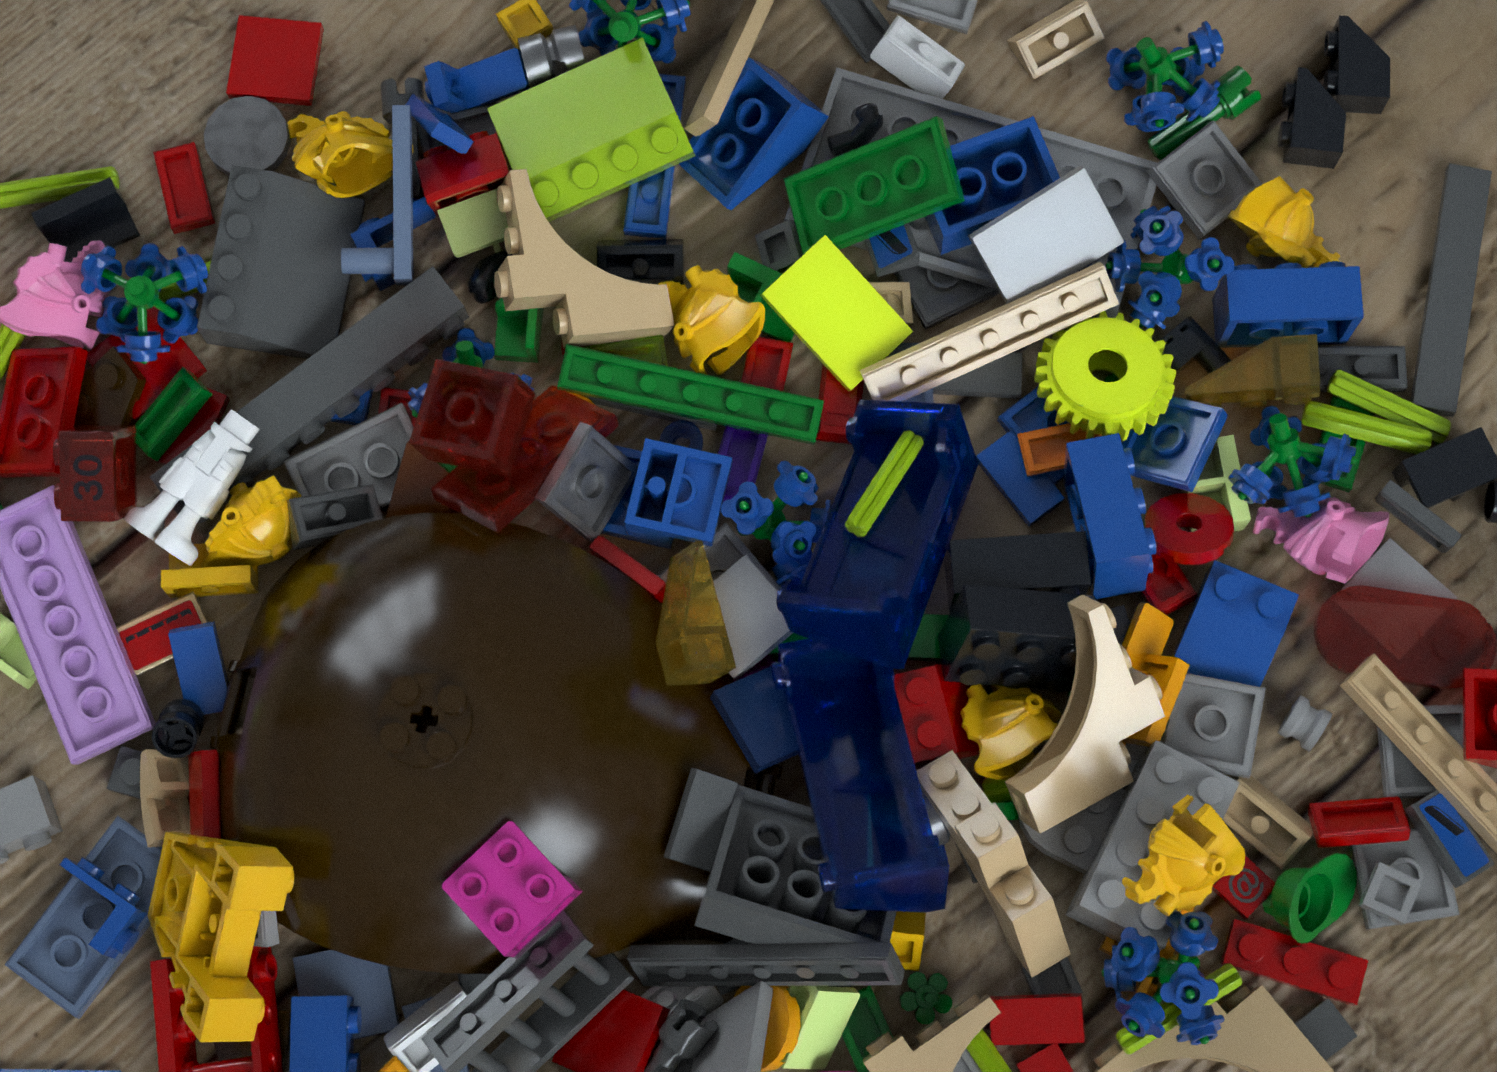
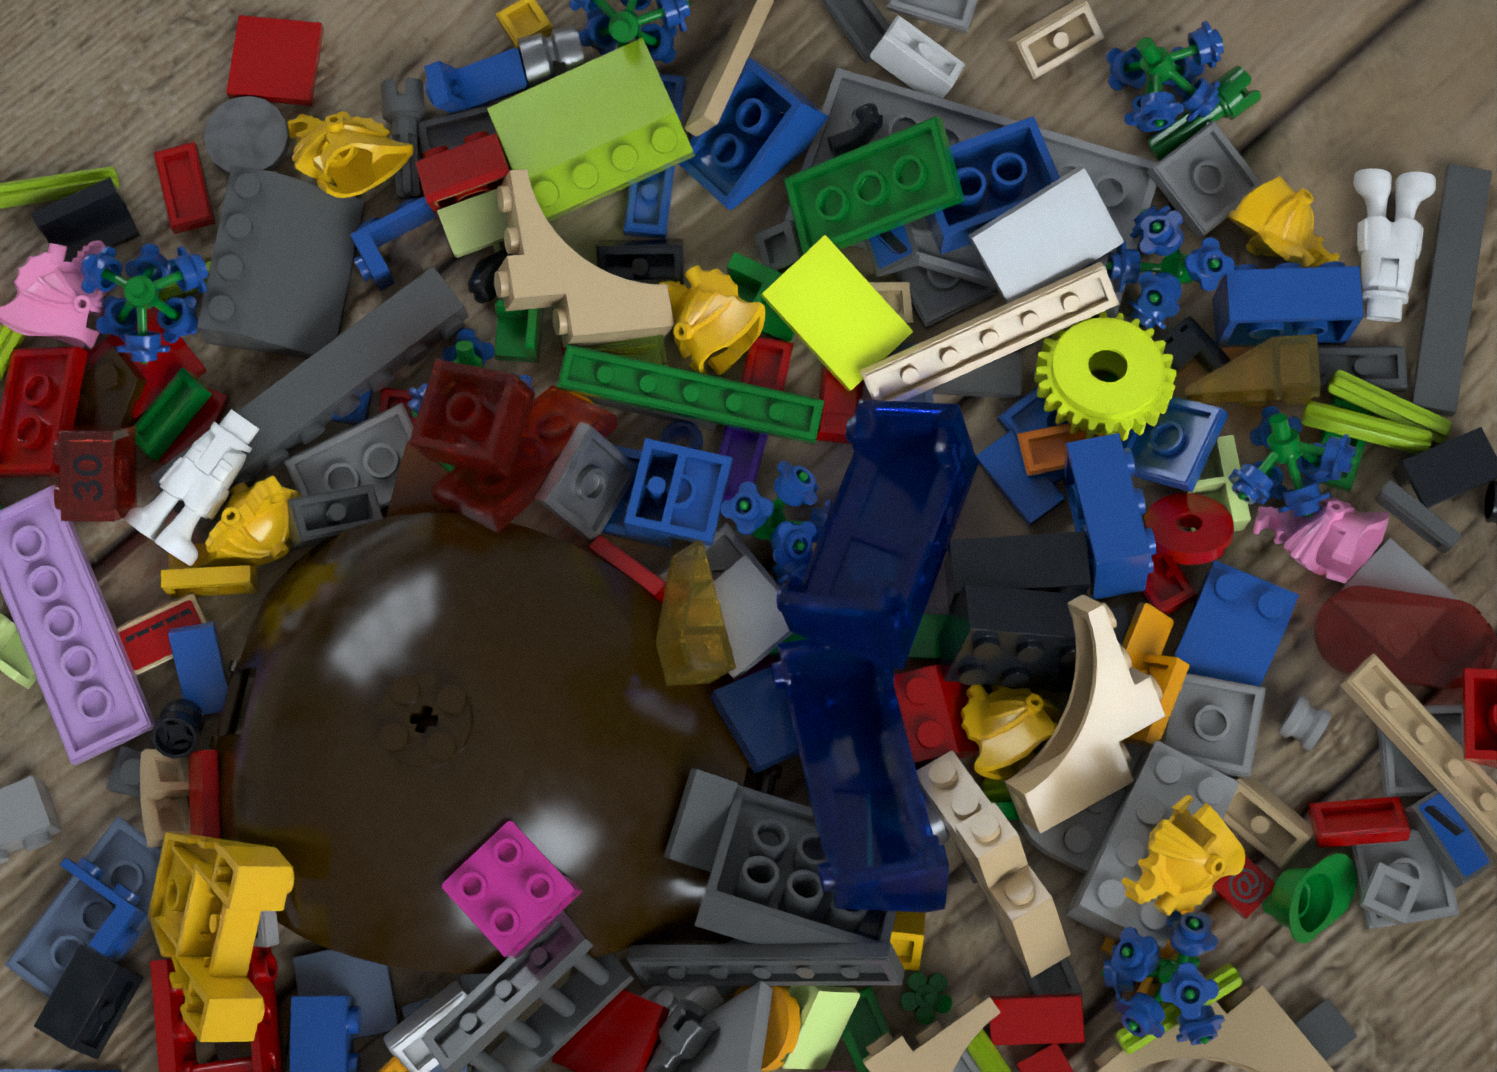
(88, 1002): none -> black panel
(400, 258): sand blue piece -> none
(439, 124): blue tile -> none
(884, 483): lime axle -> none
(1294, 963): red plate -> none
(1313, 123): black slope -> none
(1357, 69): black slope -> none
(1388, 247): none -> white piece

